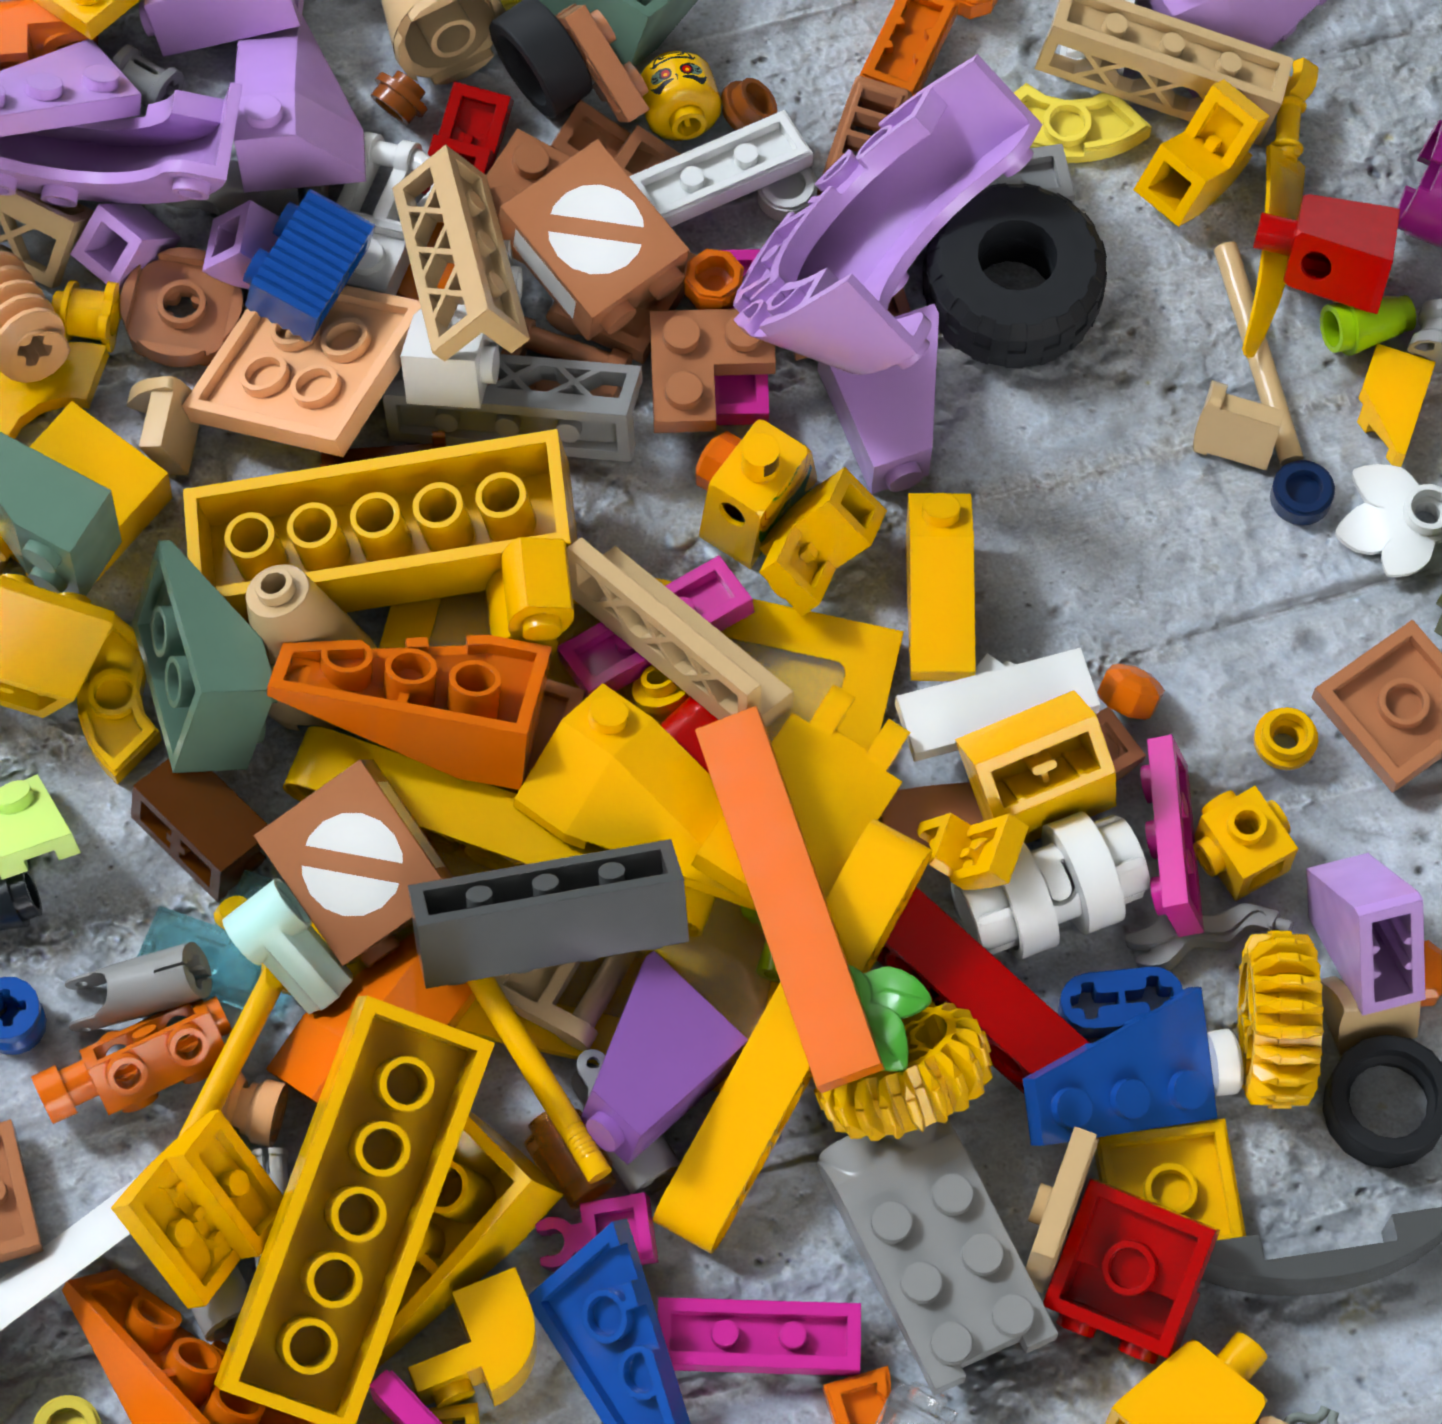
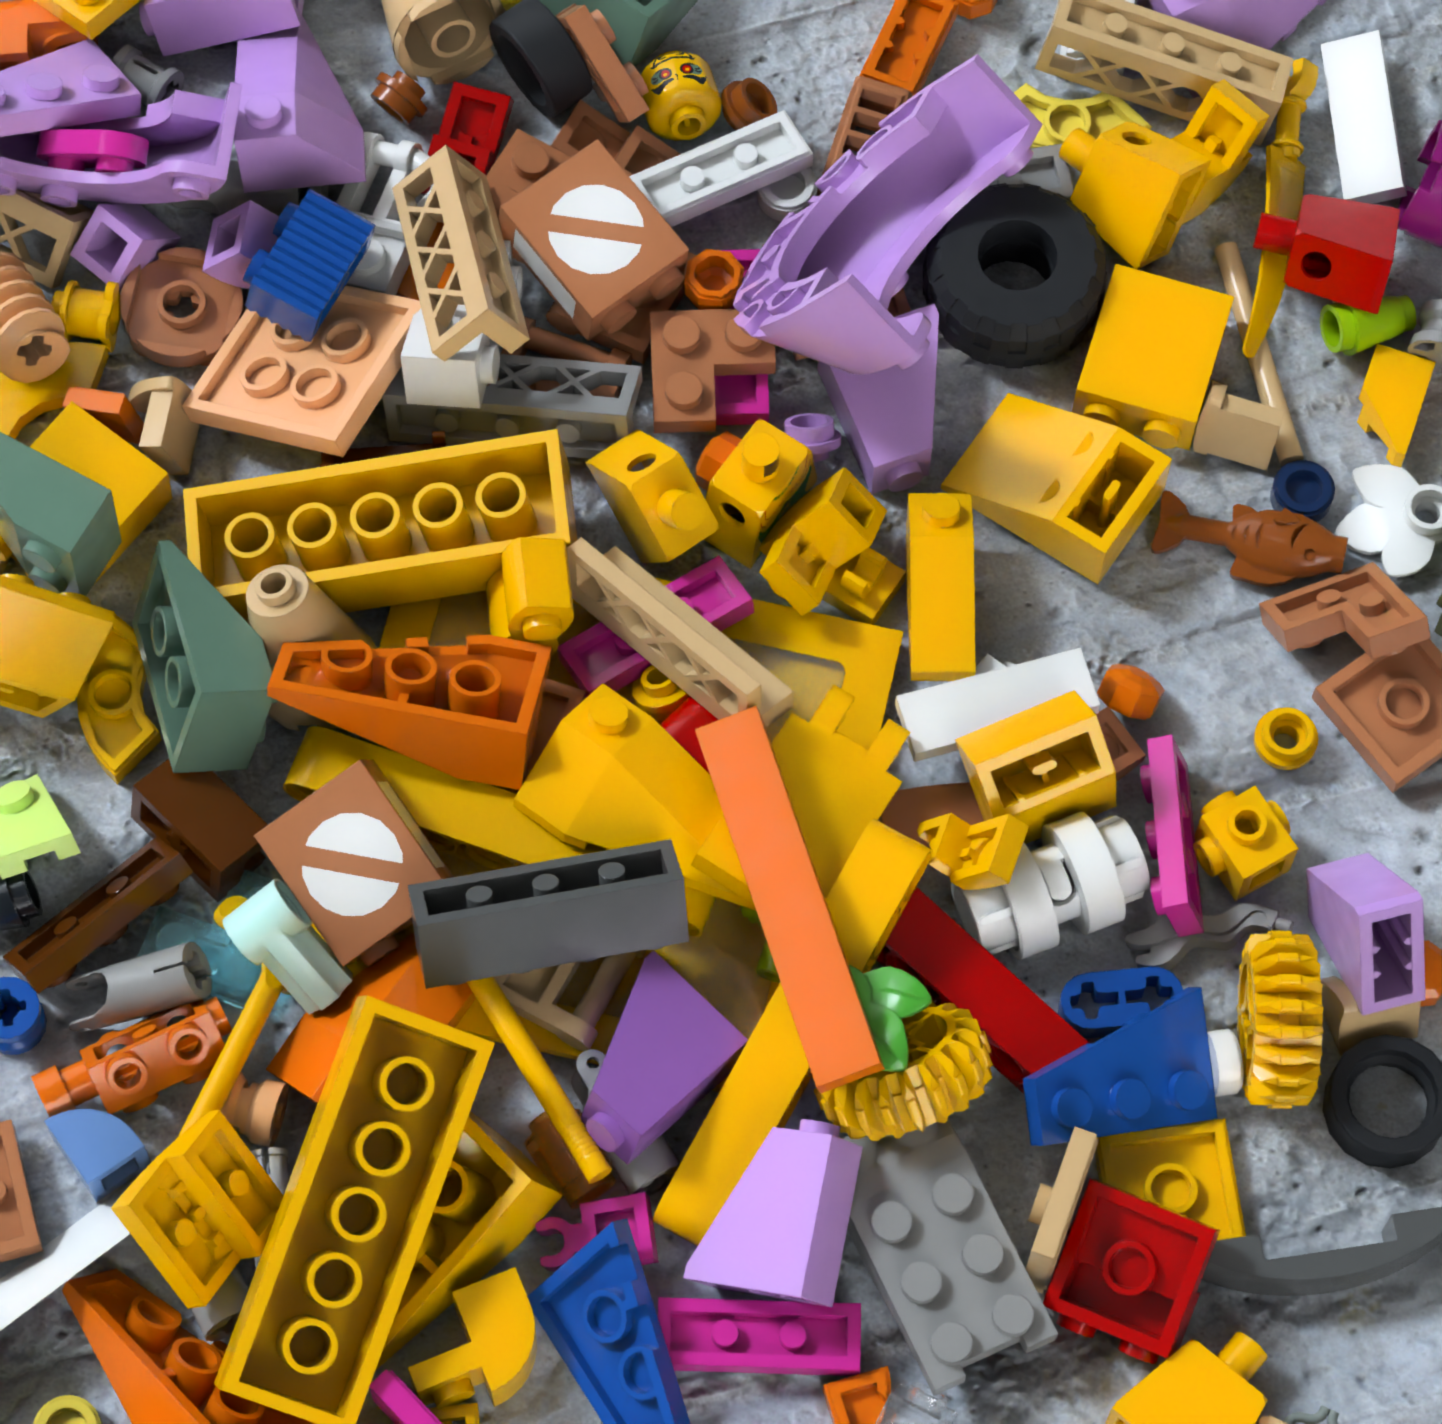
(92, 149): none -> dark pink plate
(98, 915): none -> reddish brown plate
(98, 1148): none -> medium blue brick
(110, 409): none -> orange tile
(655, 506): none -> yellow torso
(784, 1219): none -> lavender slope
(815, 432): none -> lavender plate
(865, 586): none -> yellow tile
(1061, 481): none -> yellow slope
(1134, 187): none -> yellow torso
(1152, 356): none -> yellow brick
(1267, 544): none -> dark orange animal
(1356, 602): none -> nougat plate
(1363, 119): none -> white tile

